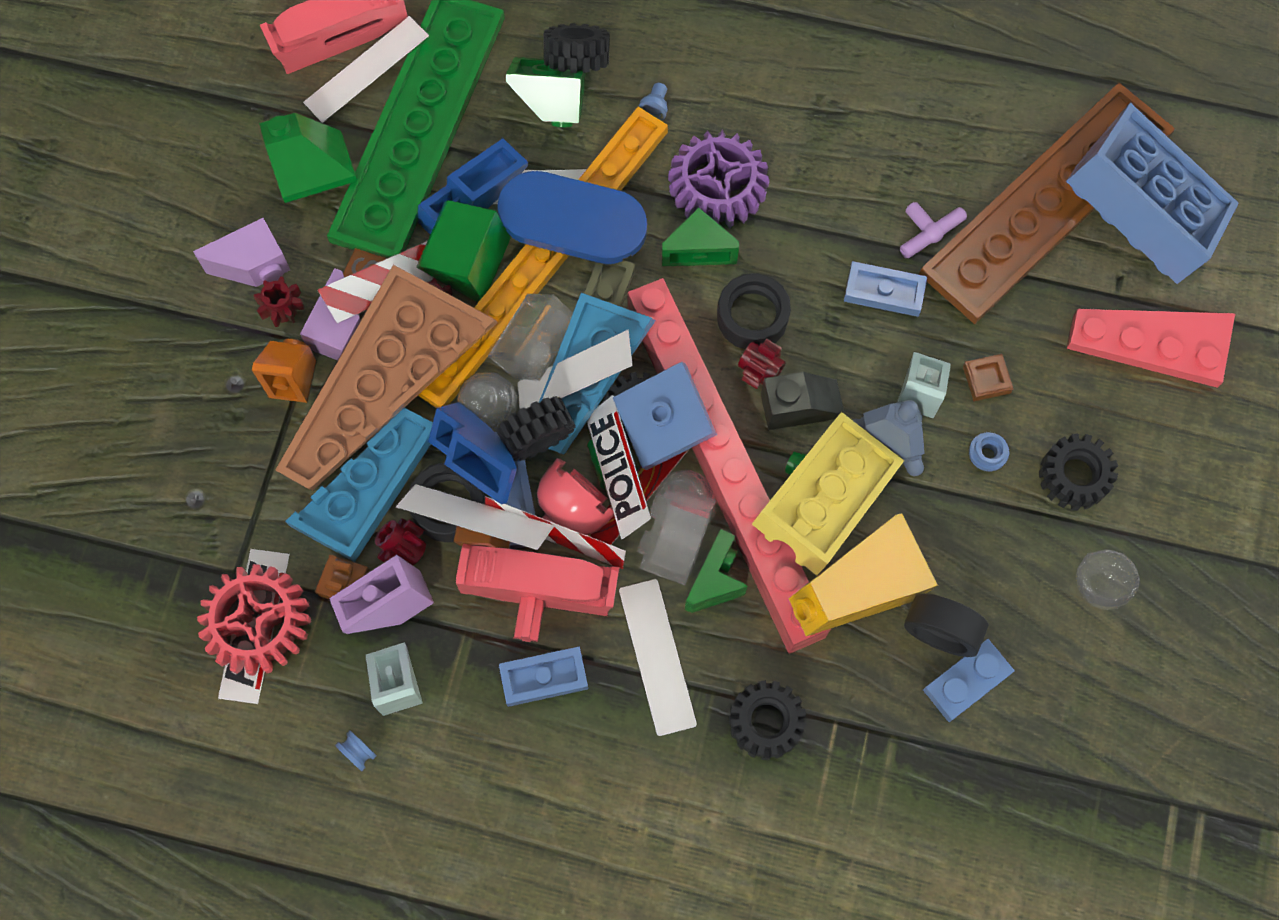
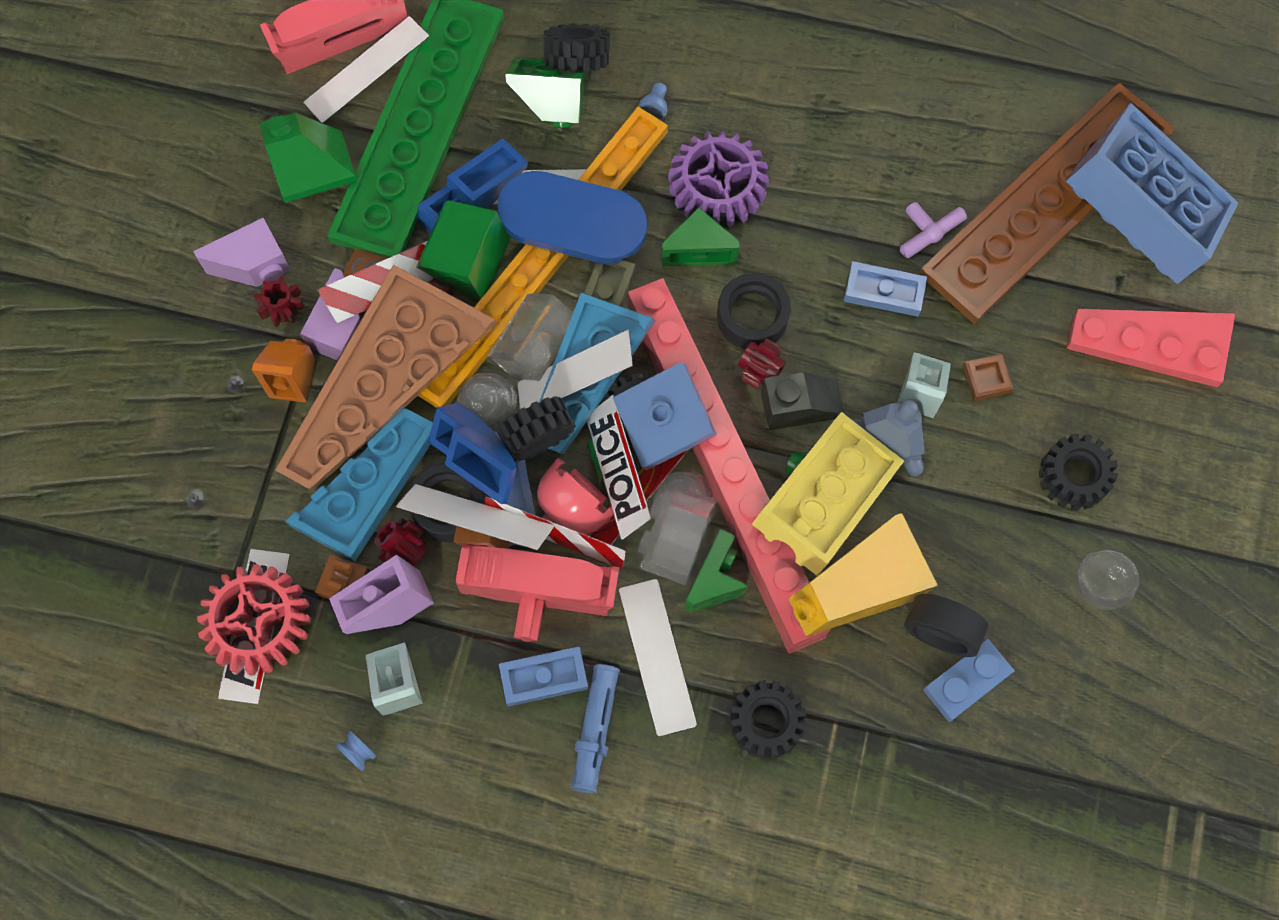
(593, 737): none -> medium blue pin
(993, 442): medium blue plate -> none

